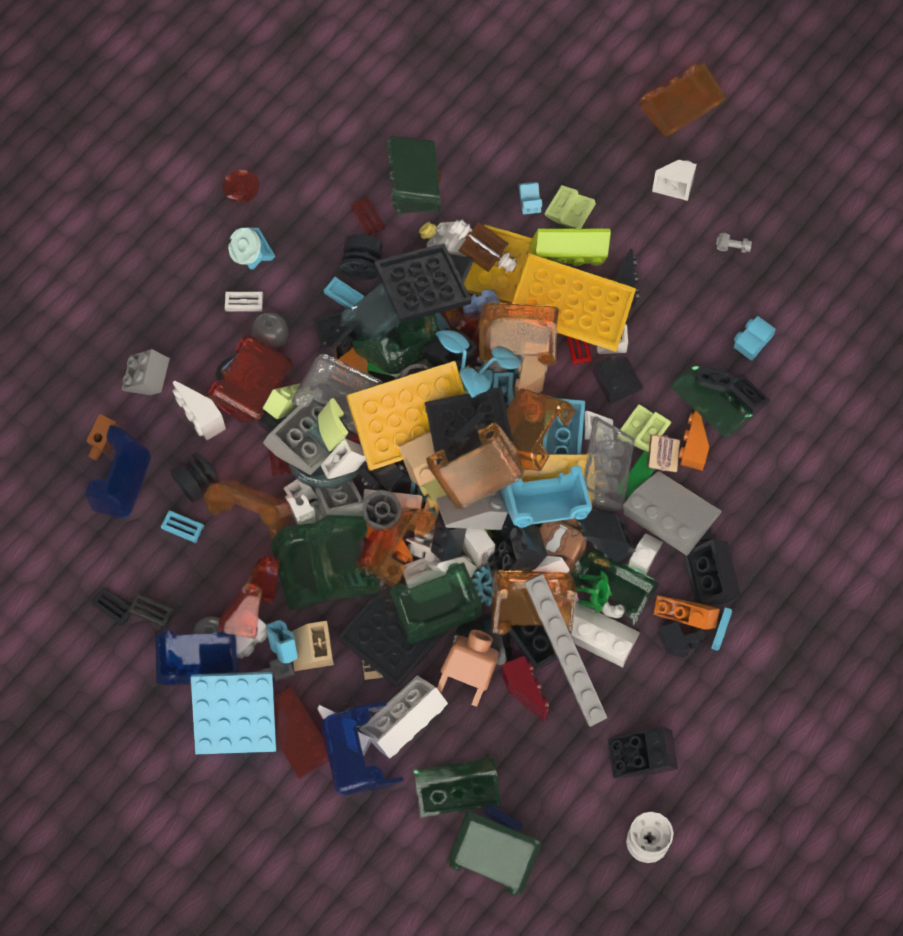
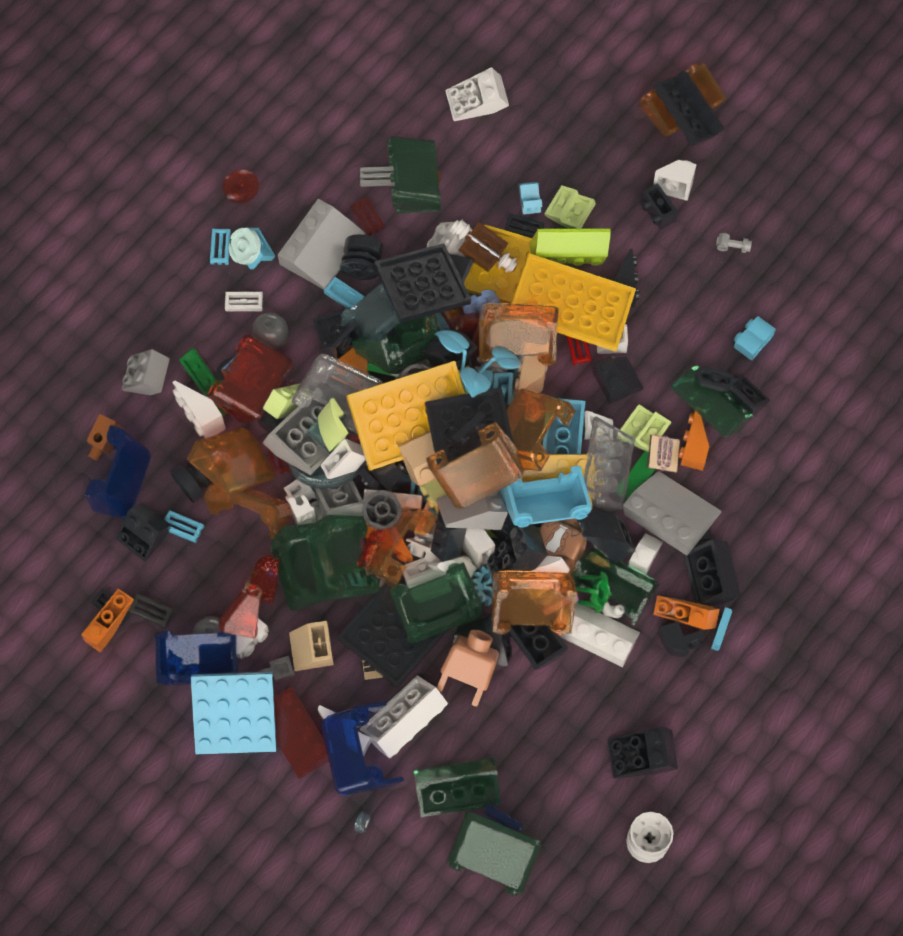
(107, 620): none -> orange slope
(143, 531): none -> black slope
(199, 373): none -> green tile
(220, 260): none -> medium azure tile
(231, 460): none -> clear orange slope
(282, 641): medium azure brick -> none
(318, 244): none -> light grey slope
(362, 822): none -> clear light blue tile
(377, 173): none -> light grey tile
(427, 230): light yellow plate -> none
(477, 96): none -> white slope
(522, 229): none -> black tile
(522, 686): dark red slope -> none
(565, 650): light grey plate -> none
(658, 206): none -> black brick
(689, 108): none -> black bracket

